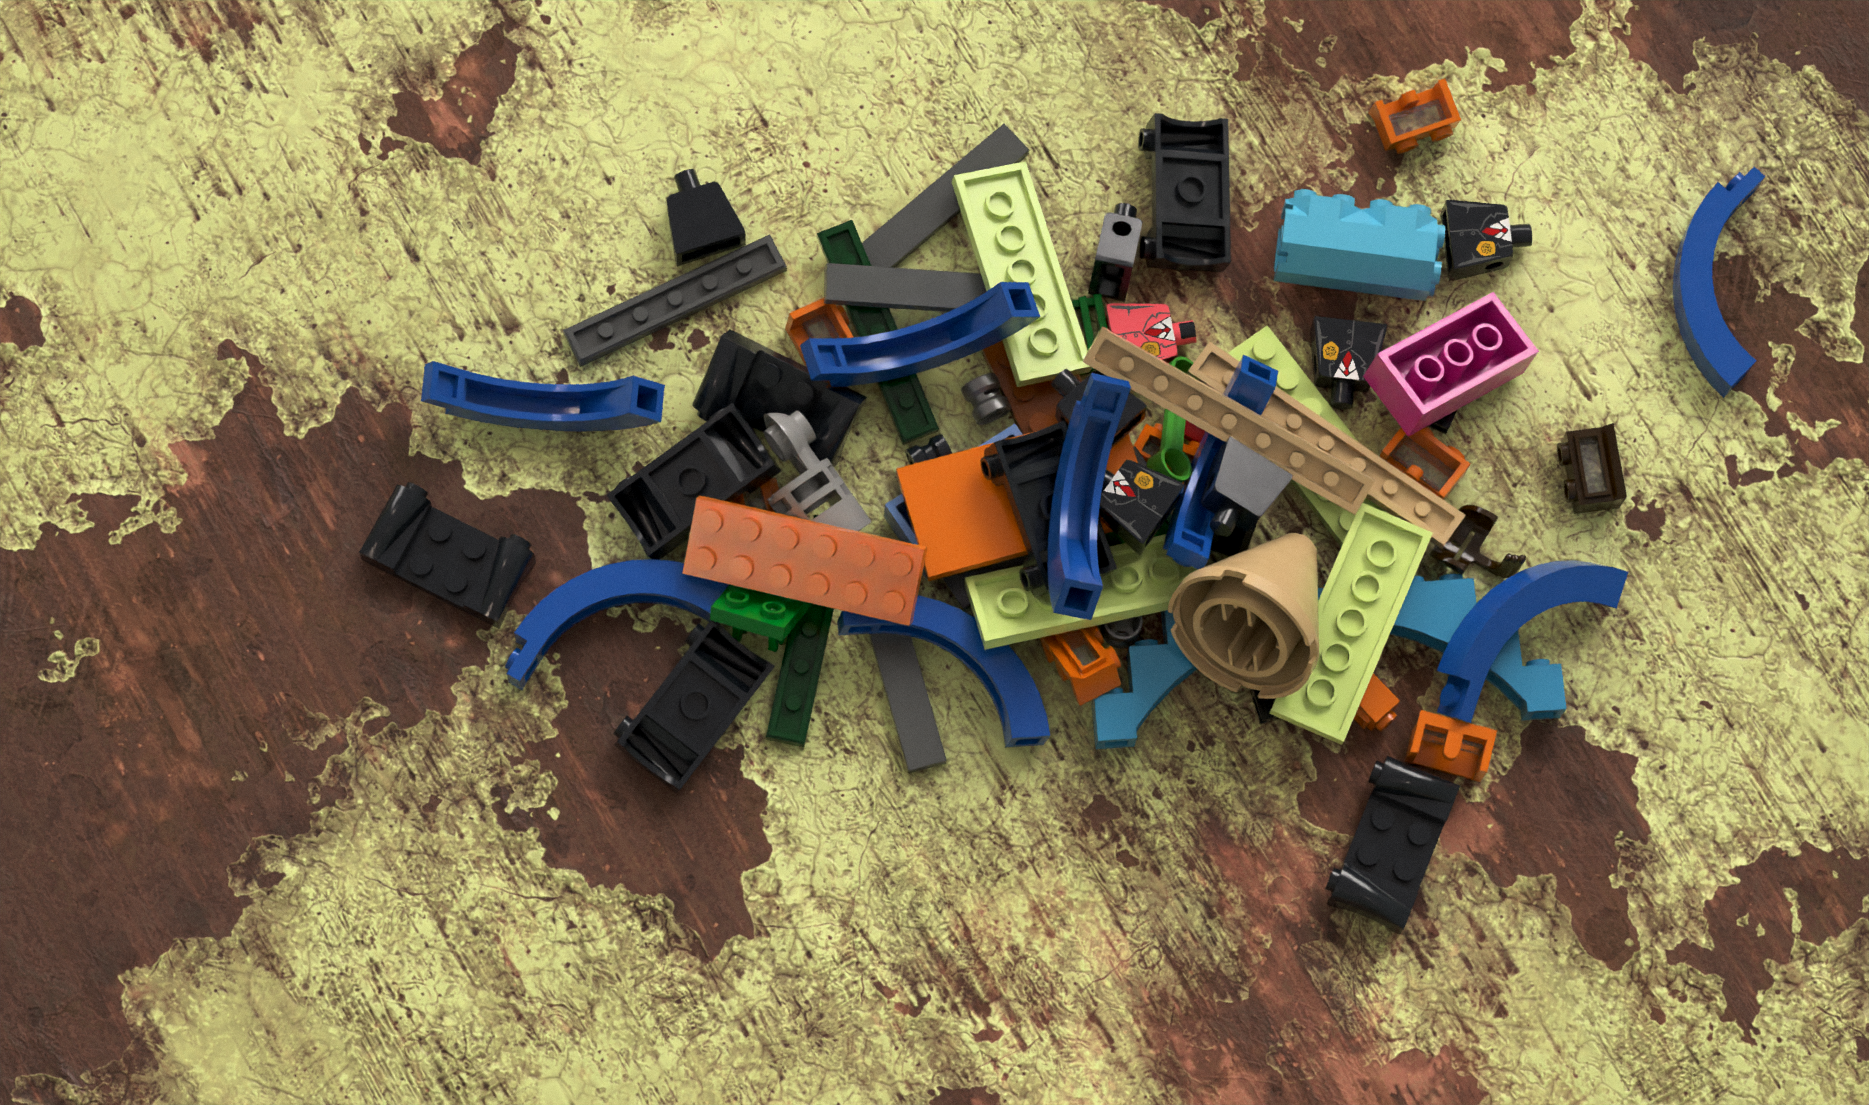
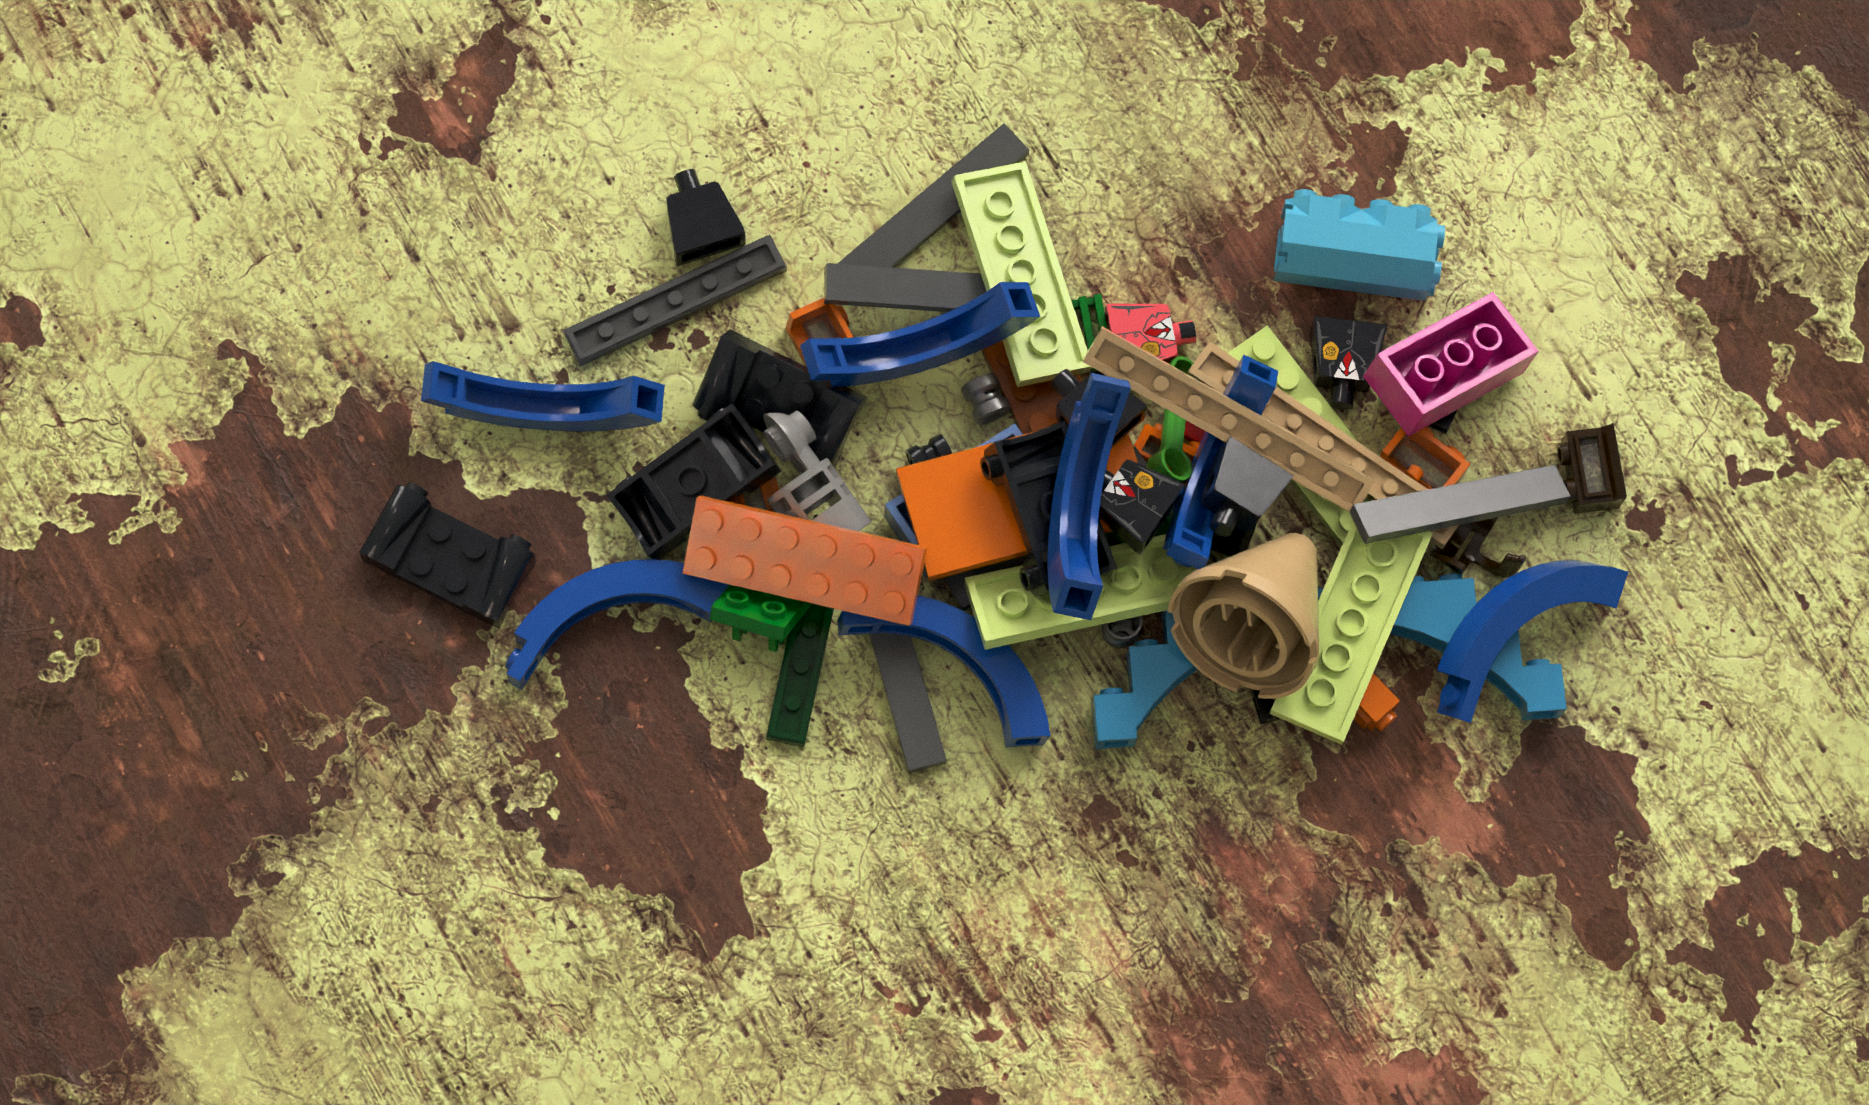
(692, 705): black piece -> none
(901, 395): dark green tile -> none
(1084, 662): orange window -> none
(1116, 253): black torso -> none
(1188, 194): black piece -> none
(1392, 843): black piece -> none
(1416, 117): orange window -> none
(1451, 746): orange window -> none
(1459, 504): none -> tile
(1480, 238): black torso -> none
(1695, 305): blue arch -> none

